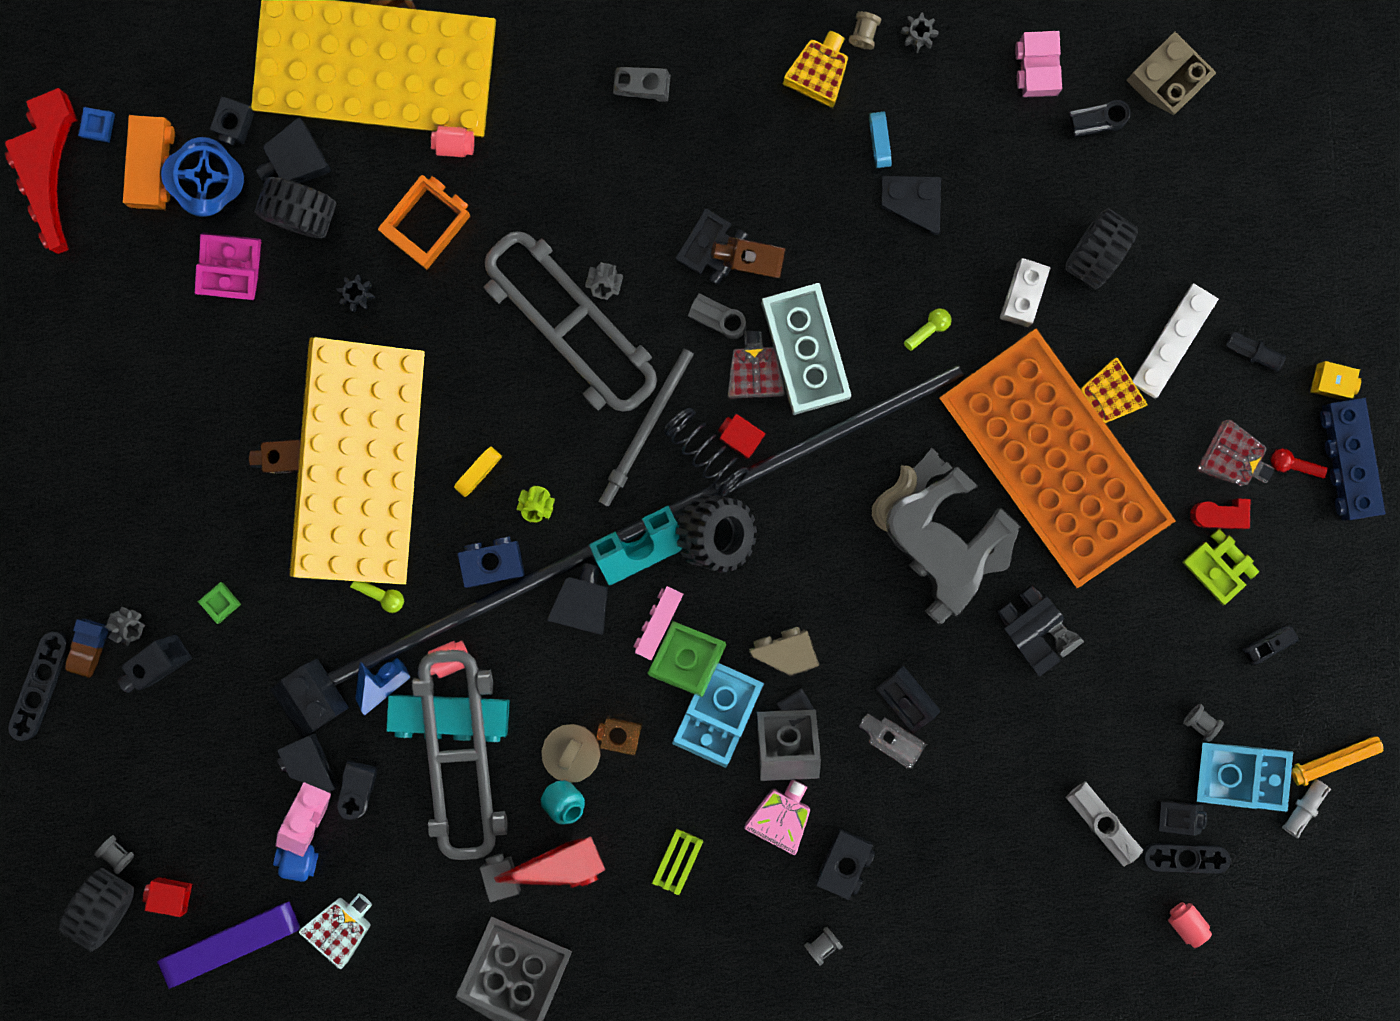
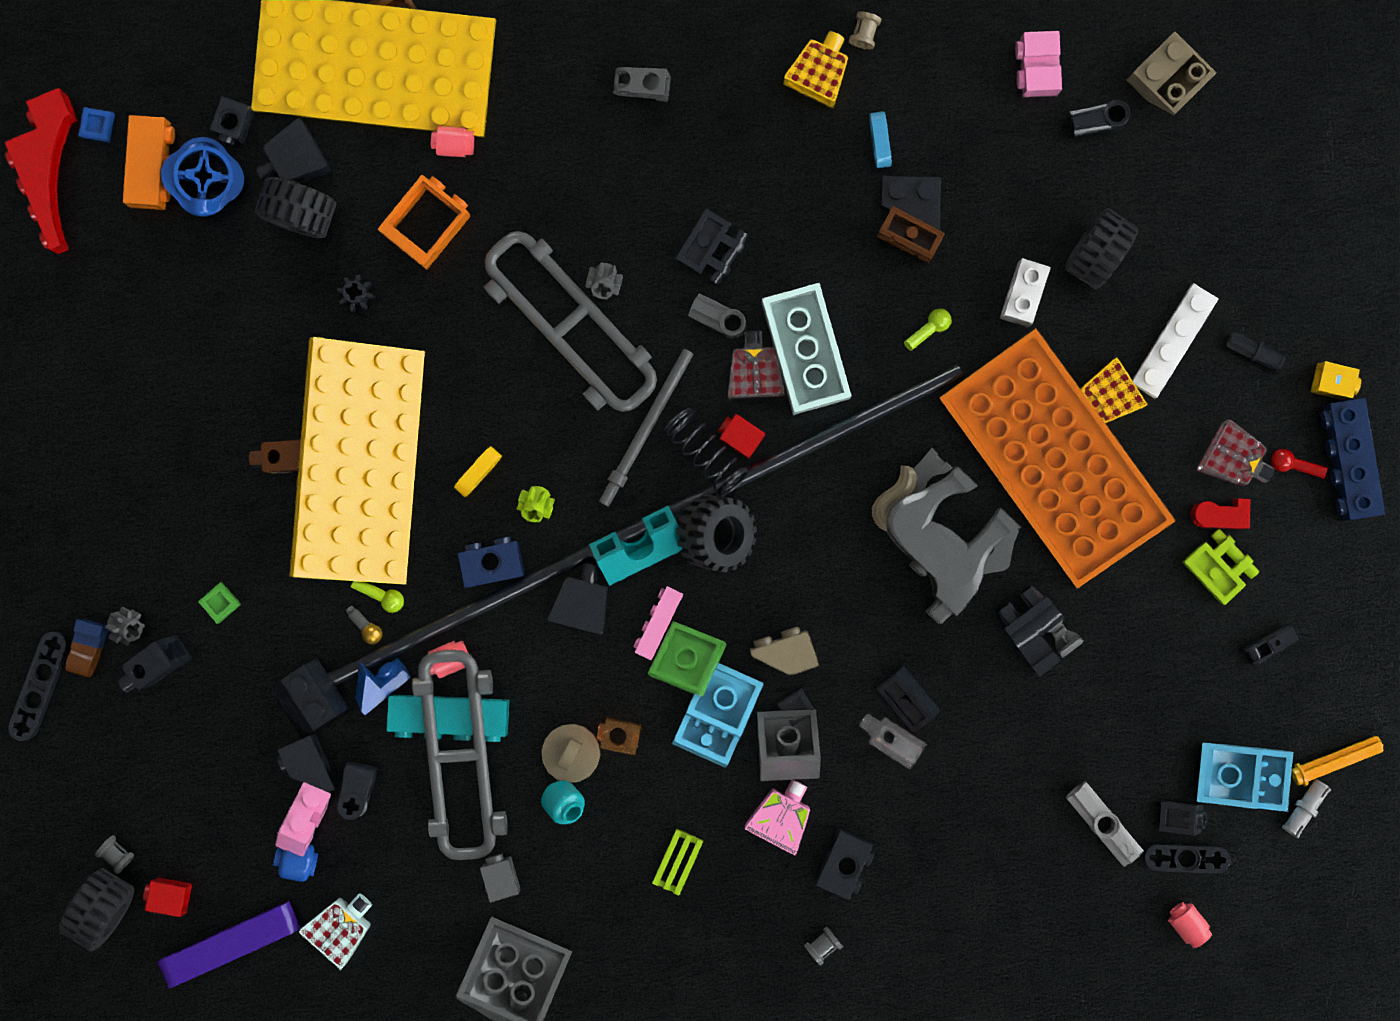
(228, 266): dark pink slope -> none
(370, 632): none -> piece
(569, 863): slope -> none
(757, 259): reddish brown torso -> none
(910, 234): none -> reddish brown brick
(912, 34): dark grey gear -> none
(1203, 723): dark grey bush -> none

